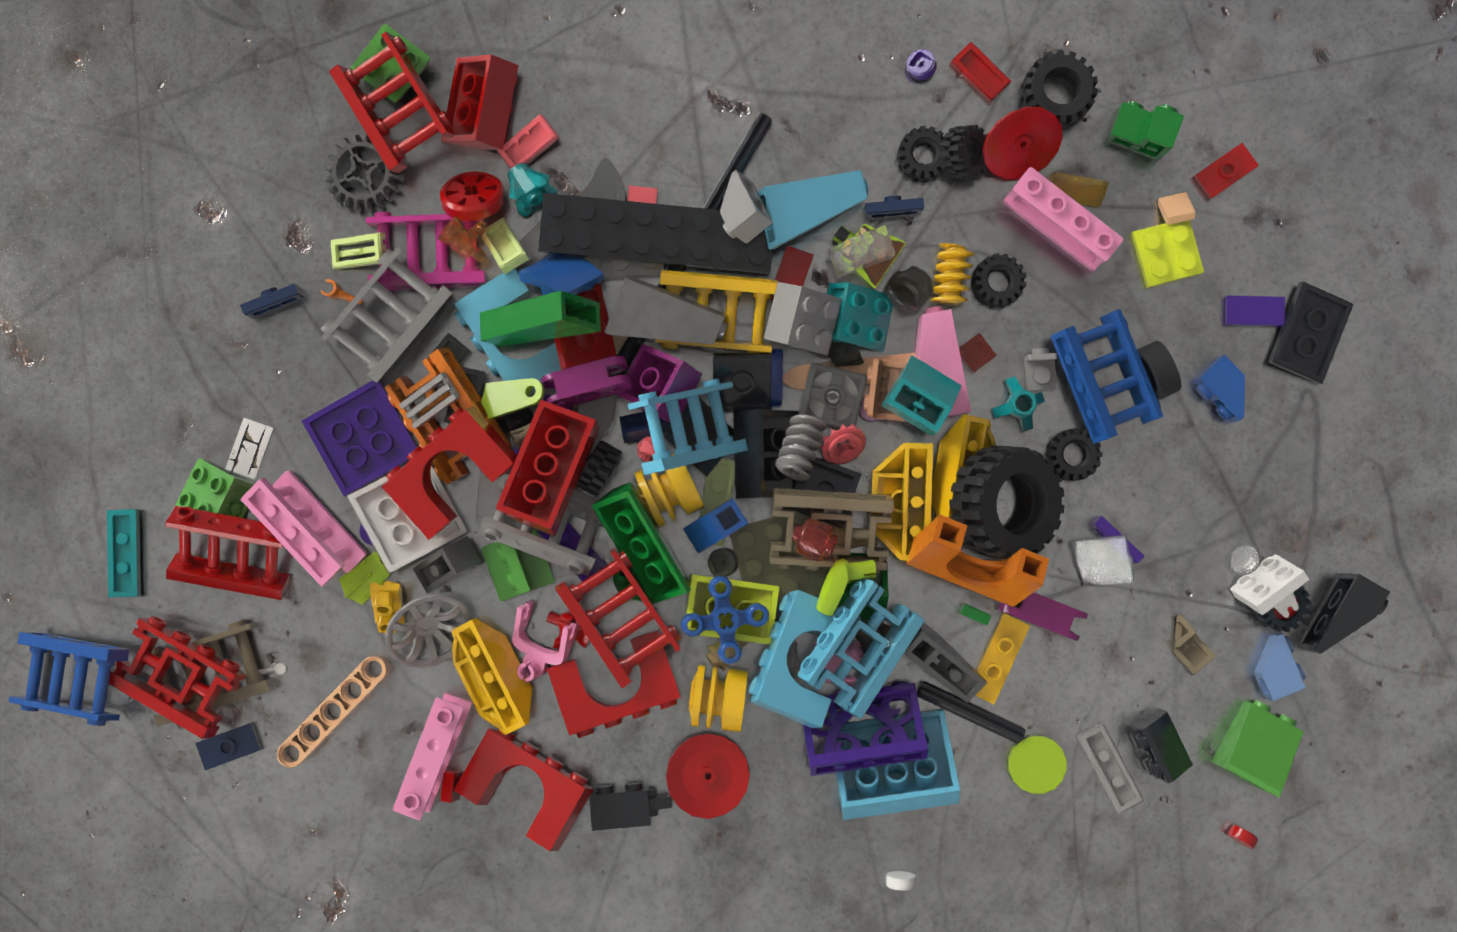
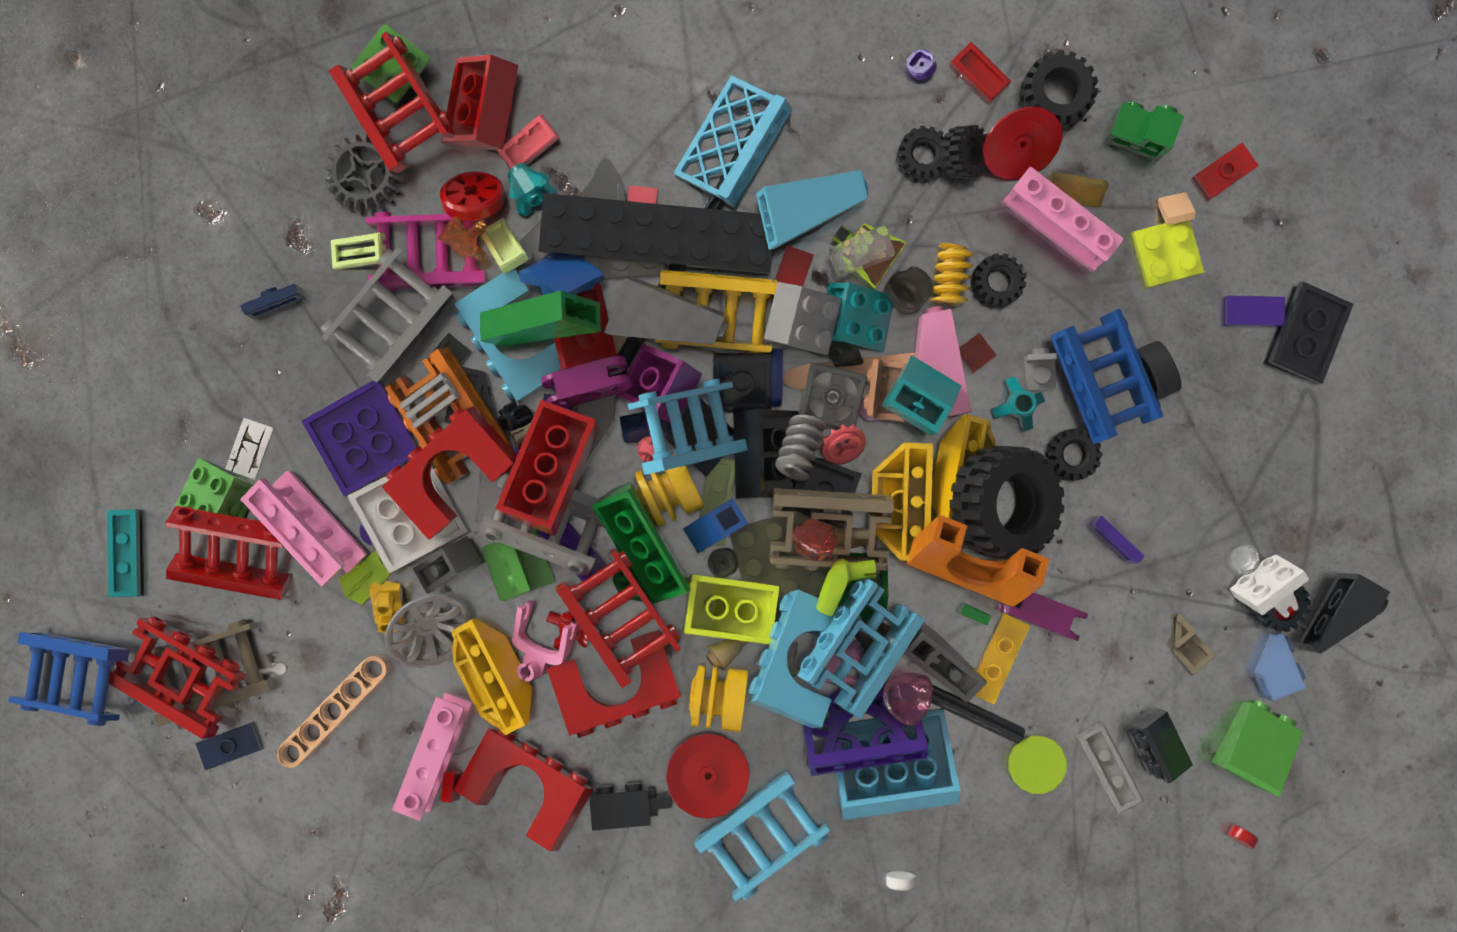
(338, 292): orange hand -> none
(510, 396): lime piece -> none
(598, 468): black tyre -> none
(711, 620): blue gear -> none
(735, 824): none -> medium azure fence
(743, 209): light grey slope -> none
(755, 145): none -> medium azure fence
(892, 207): dark blue plate -> none
(908, 697): none -> clear pink helmet
(1104, 560): clear piece -> none
(1224, 387): blue slope -> none

